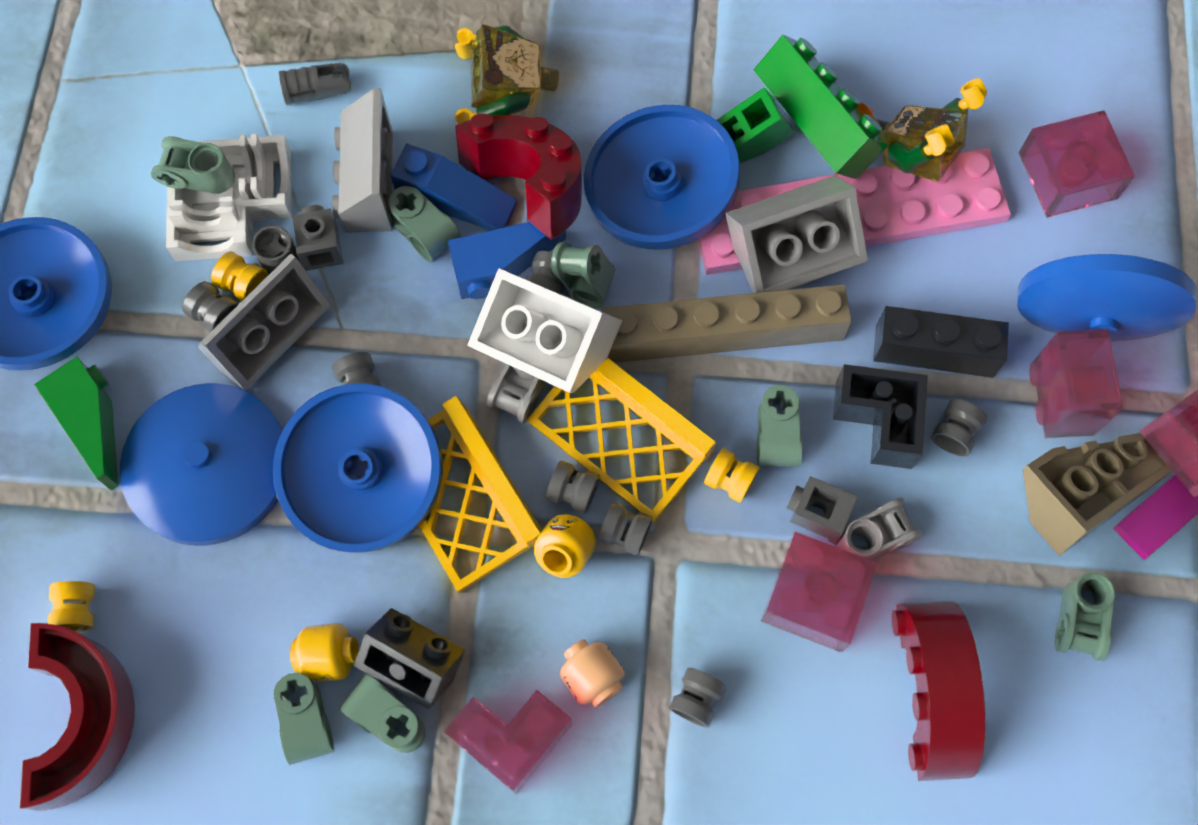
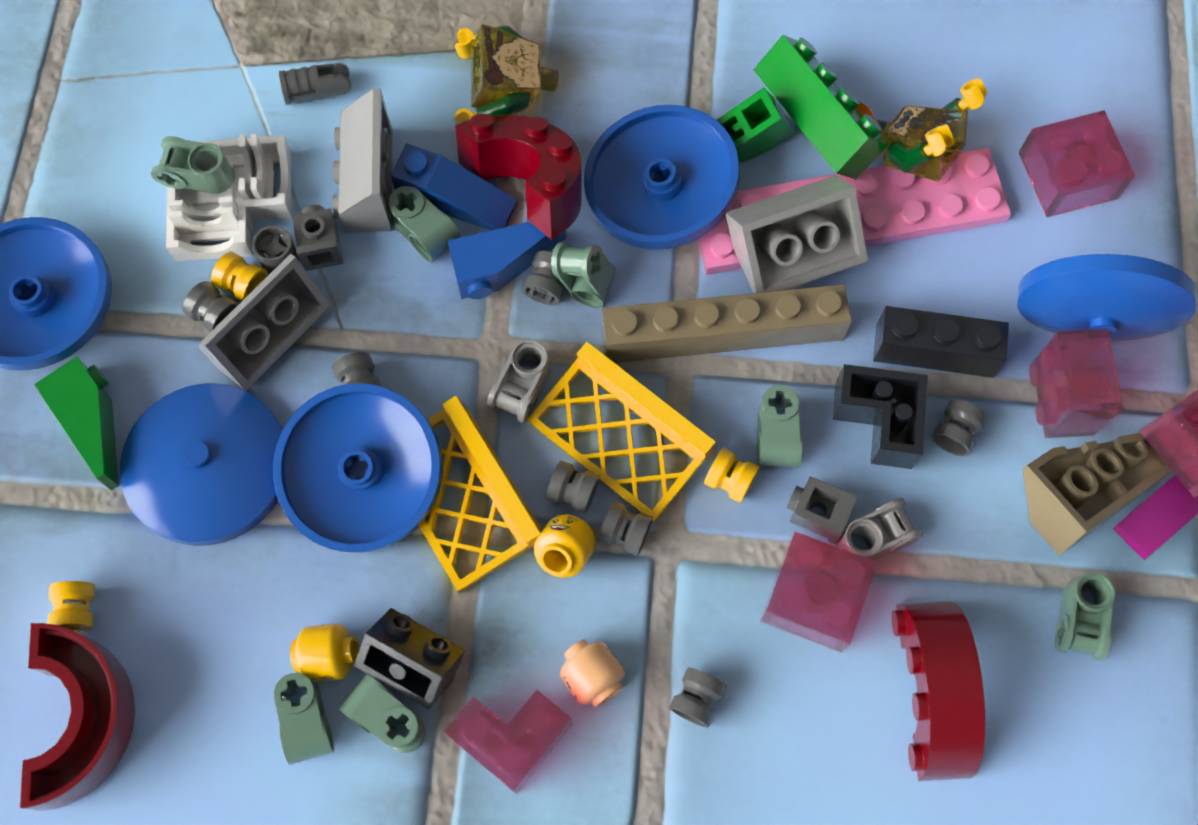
(543, 332): white slope -> none

